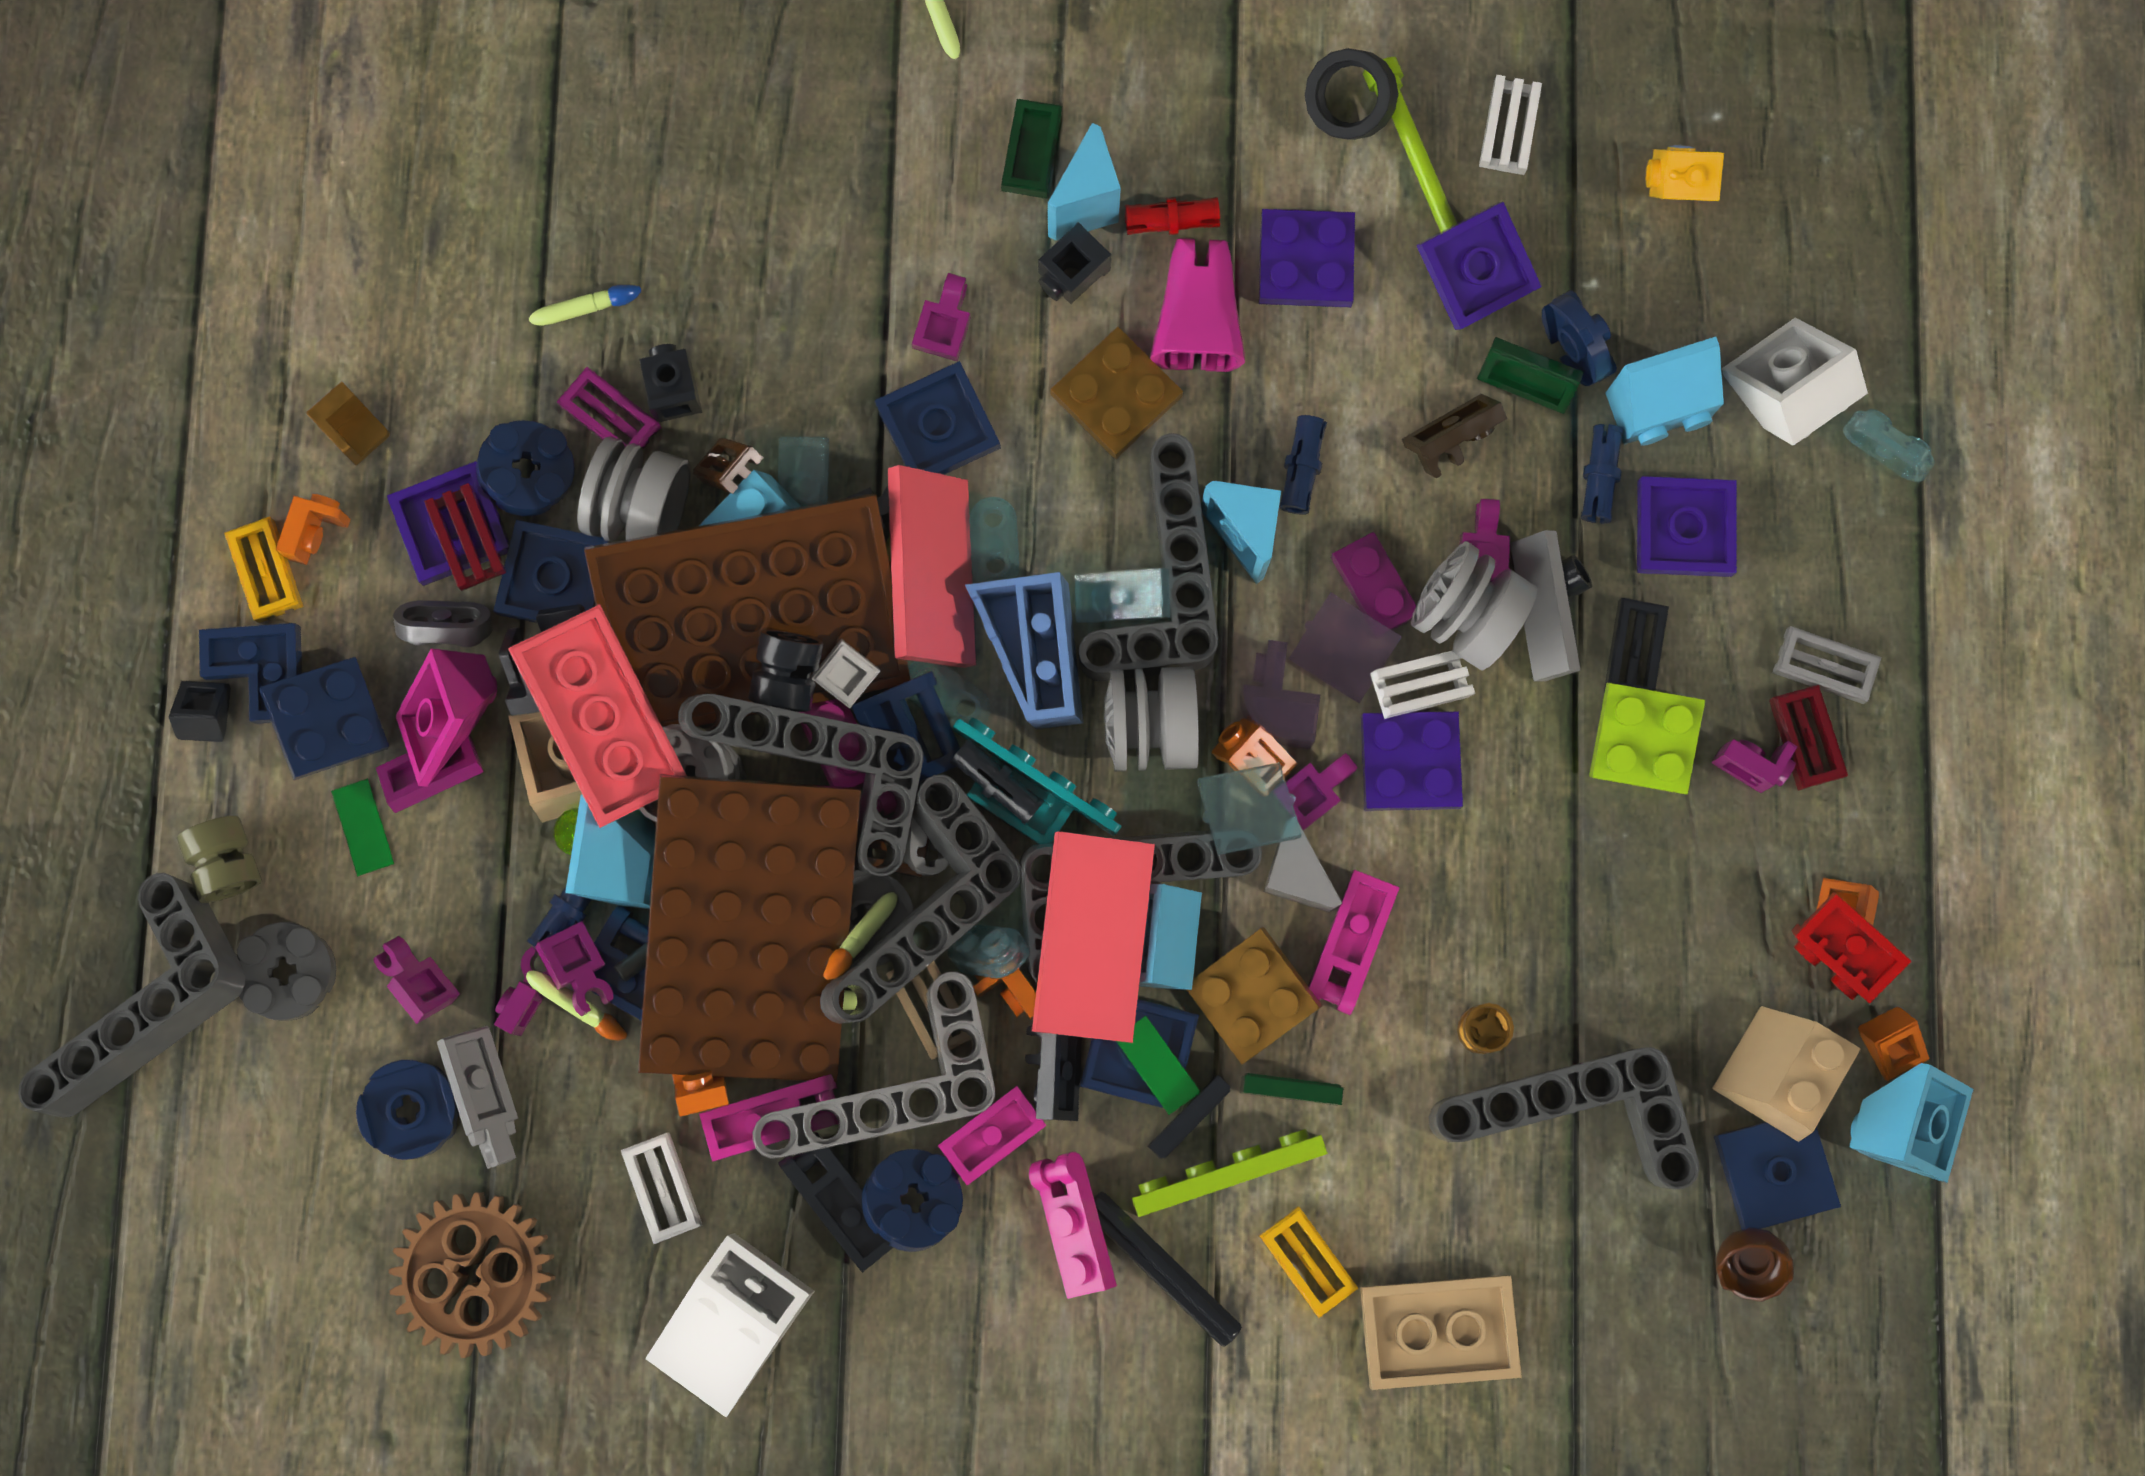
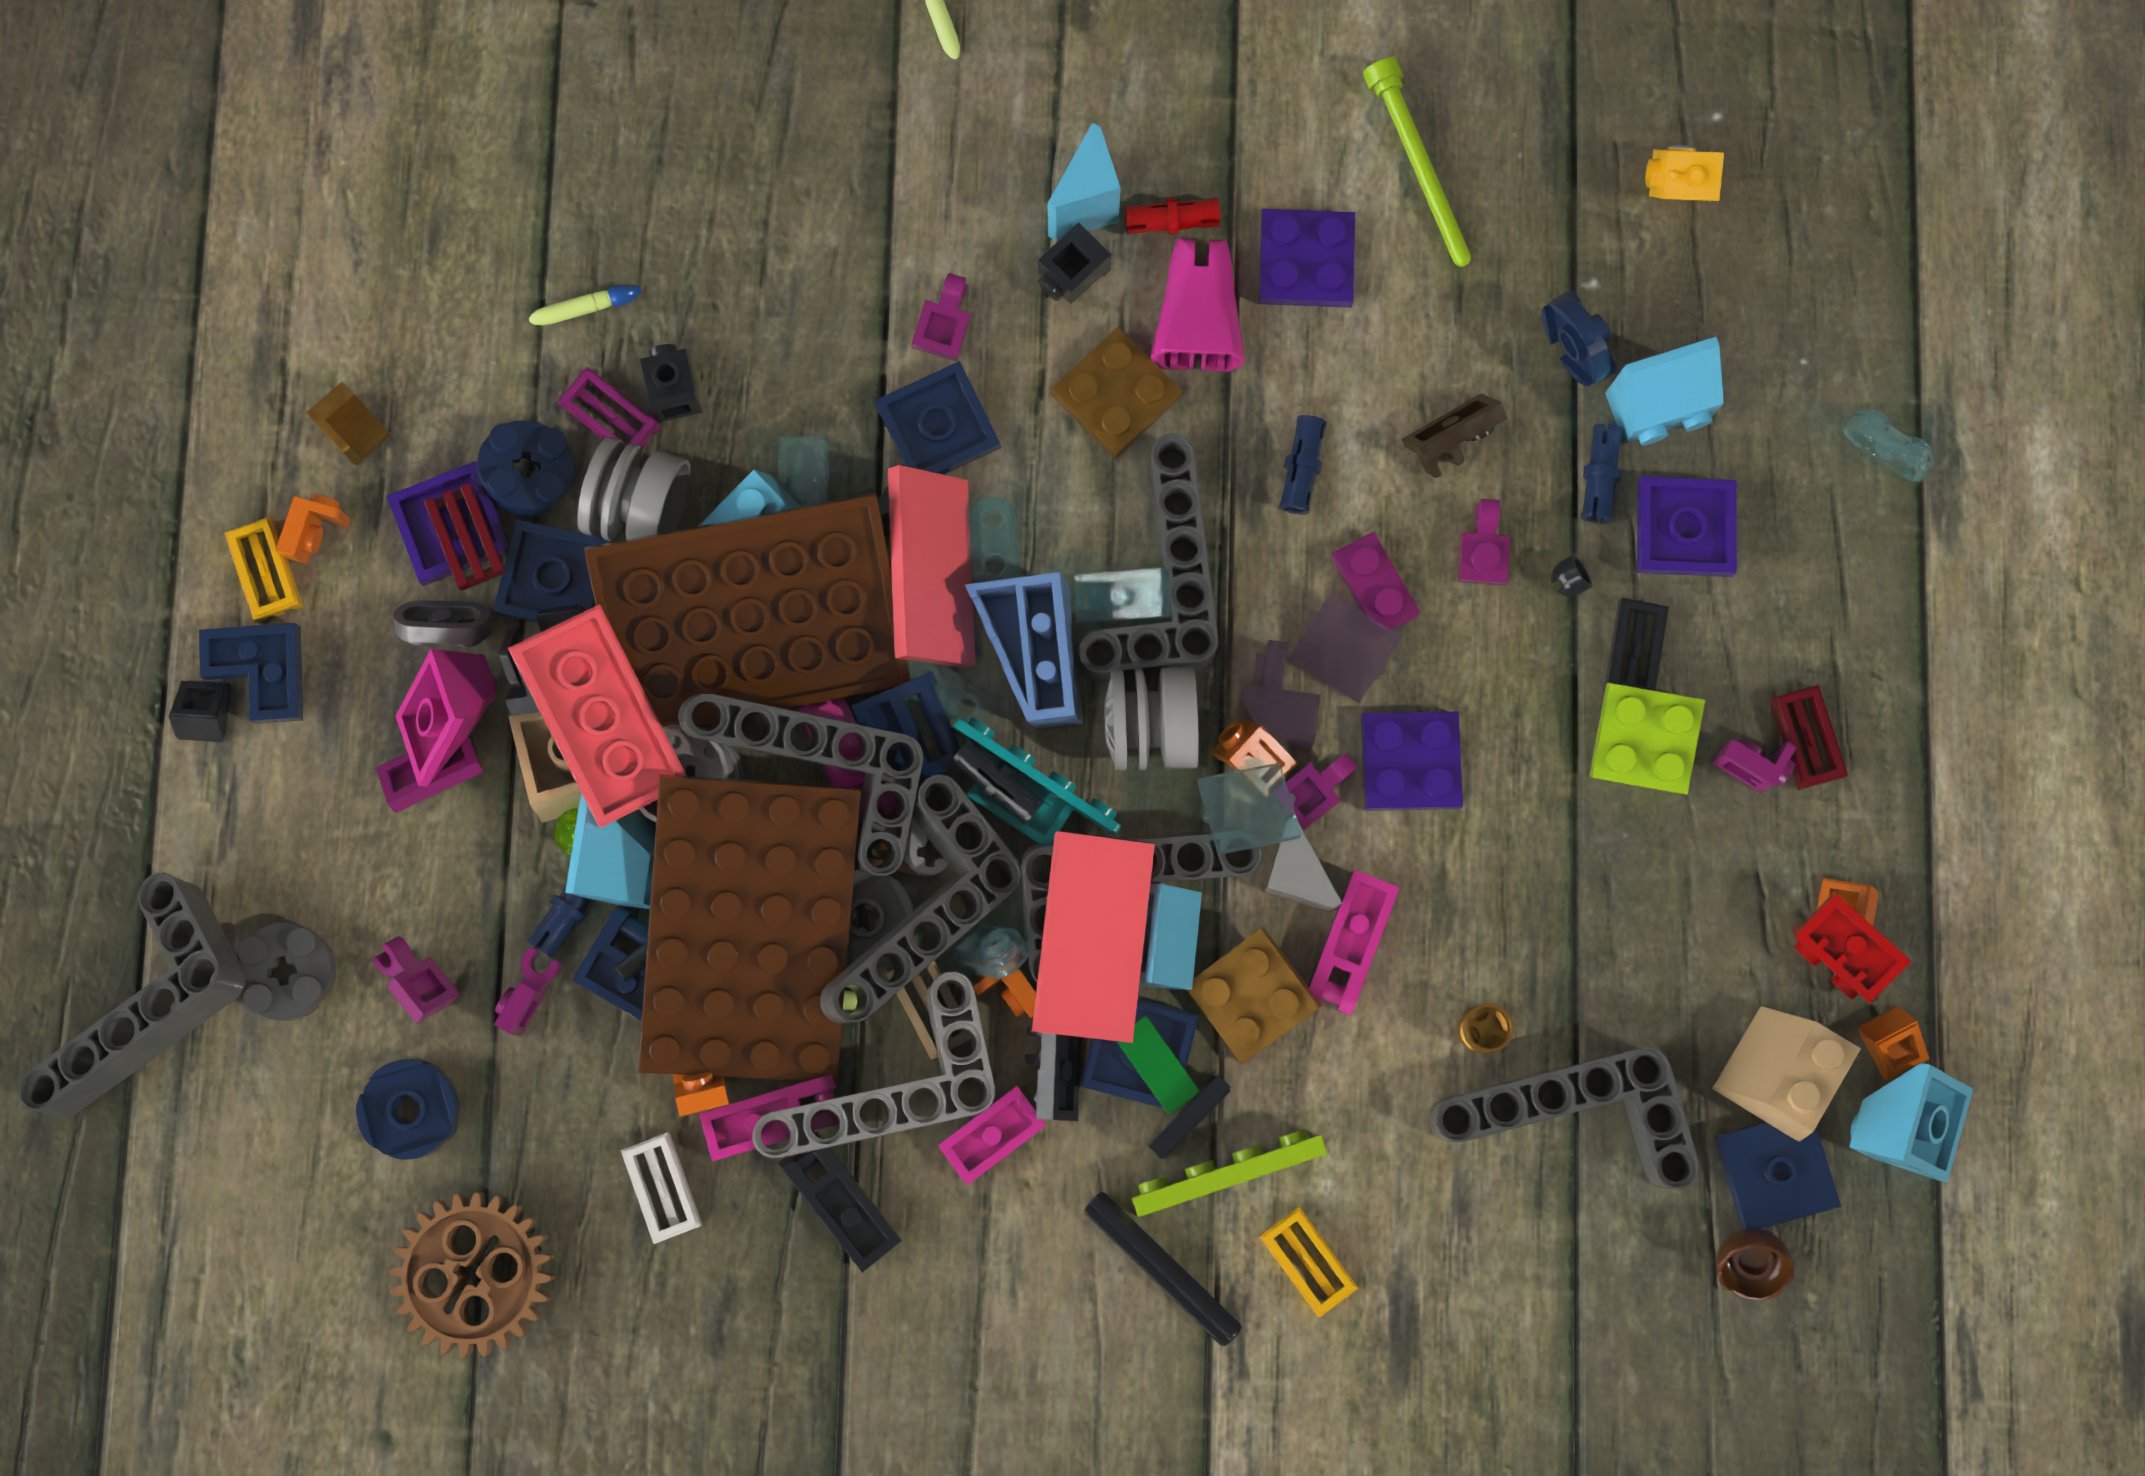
(219, 859): olive wheel -> none
(324, 718): dark blue plate -> none
(362, 827): green sticker -> none
(480, 1093): light grey hinge -> none
(573, 960): magenta plate -> none
(603, 1023): yellowish green piece -> none
(723, 481): reddish brown tile -> none
(729, 1323): white slope -> none
(785, 670): black wheel -> none
(845, 673): white tile -> none
(857, 939): yellowish green piece -> none
(895, 1221): dark blue plate -> none
(1031, 148): dark green tile -> none
(1073, 1224): dark pink plate -> none
(1245, 522): medium azure slope -> none
(1291, 1089): dark green tile -> none
(1316, 90): black tyre -> none
(1440, 1332): tan plate -> none
(1456, 674): white tile -> none
(1479, 265): dark purple plate -> none
(1481, 610): light grey wheel -> none
(1516, 90): white tile -> none
(1530, 375): dark green tile -> none
(1549, 623): light grey tile -> none
(1797, 380): white slope -> none
(1825, 683): light grey tile -> none

